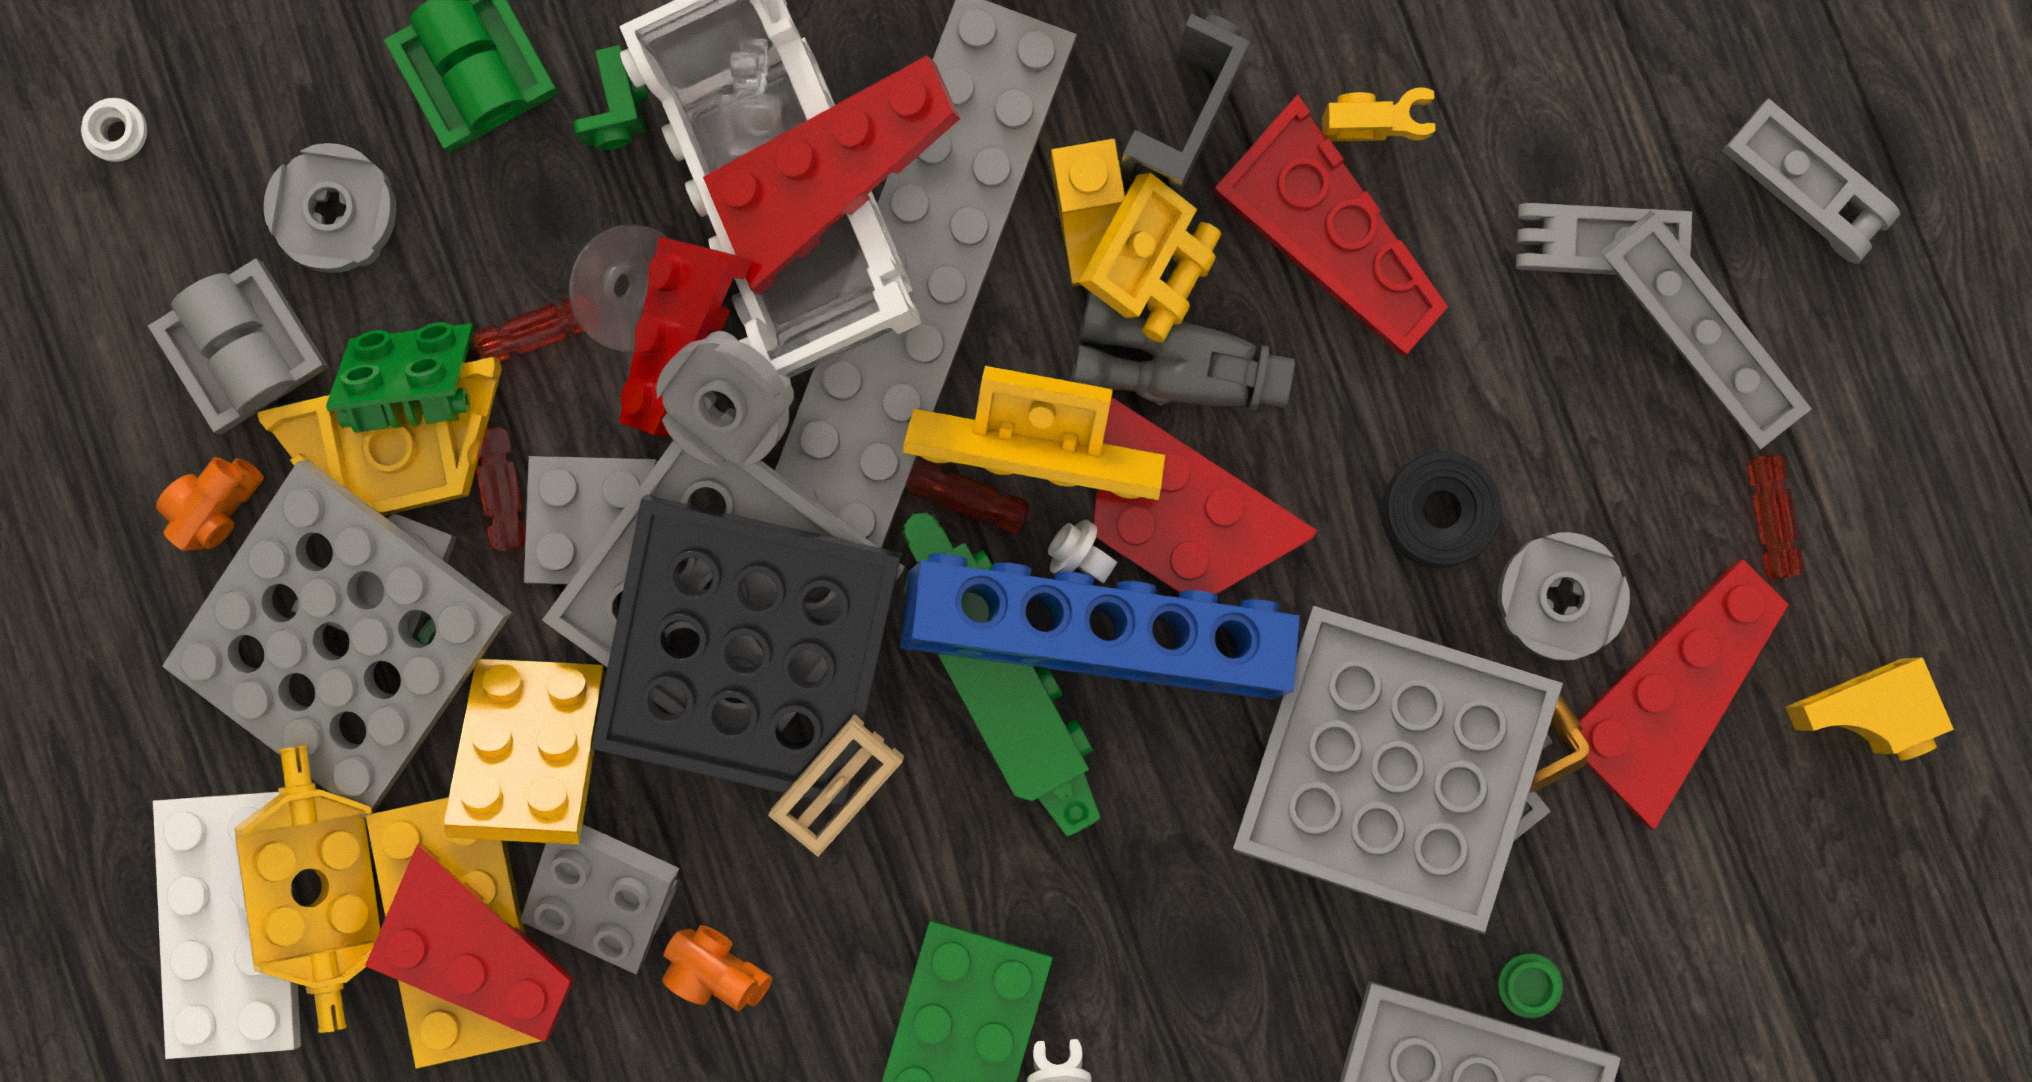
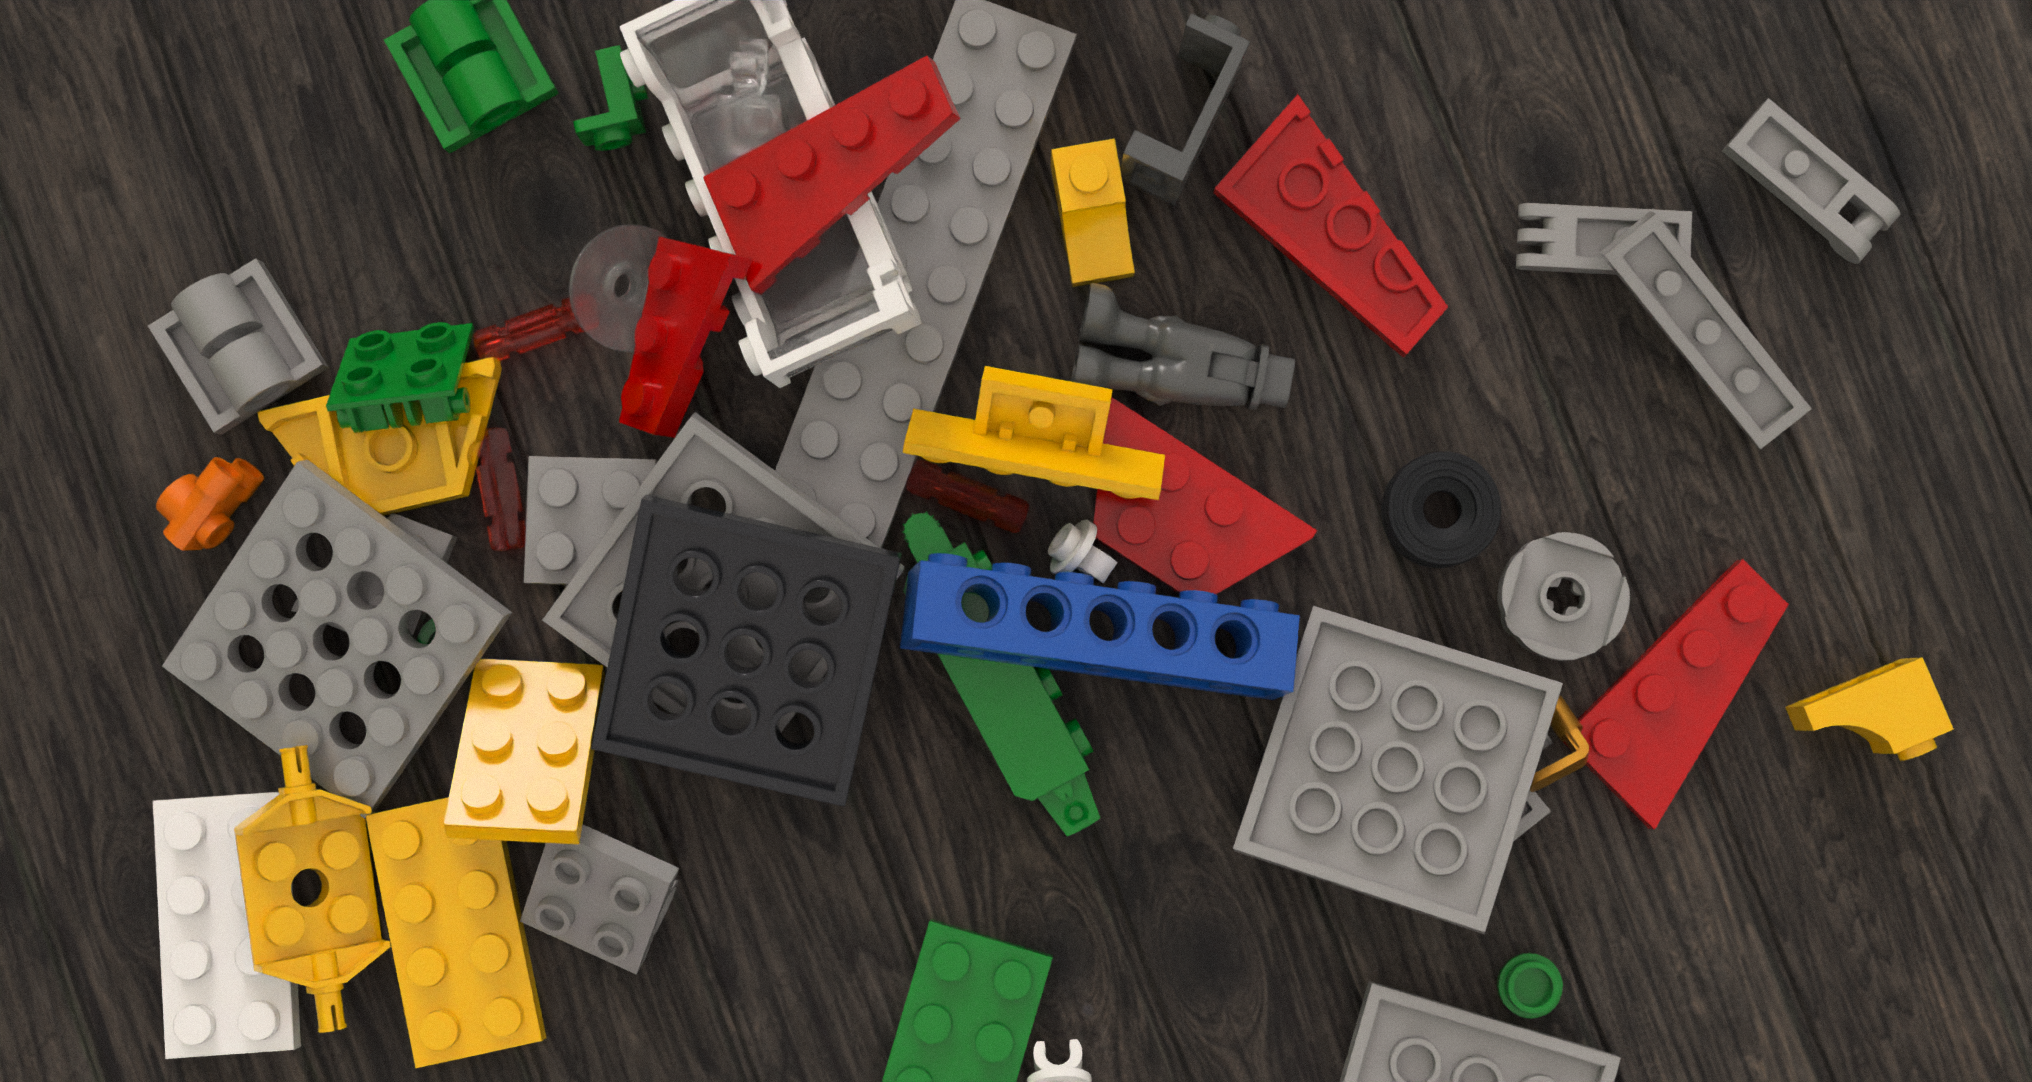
(98, 121): white plate -> none
(310, 179): light grey plate -> none
(466, 953): red wing -> none
(705, 967): orange plate -> none
(741, 374): light grey plate -> none
(871, 745): tan tile -> none
(1137, 250): yellow plate -> none
(1363, 119): yellow plate -> none
(1775, 516): clear red axle -> none

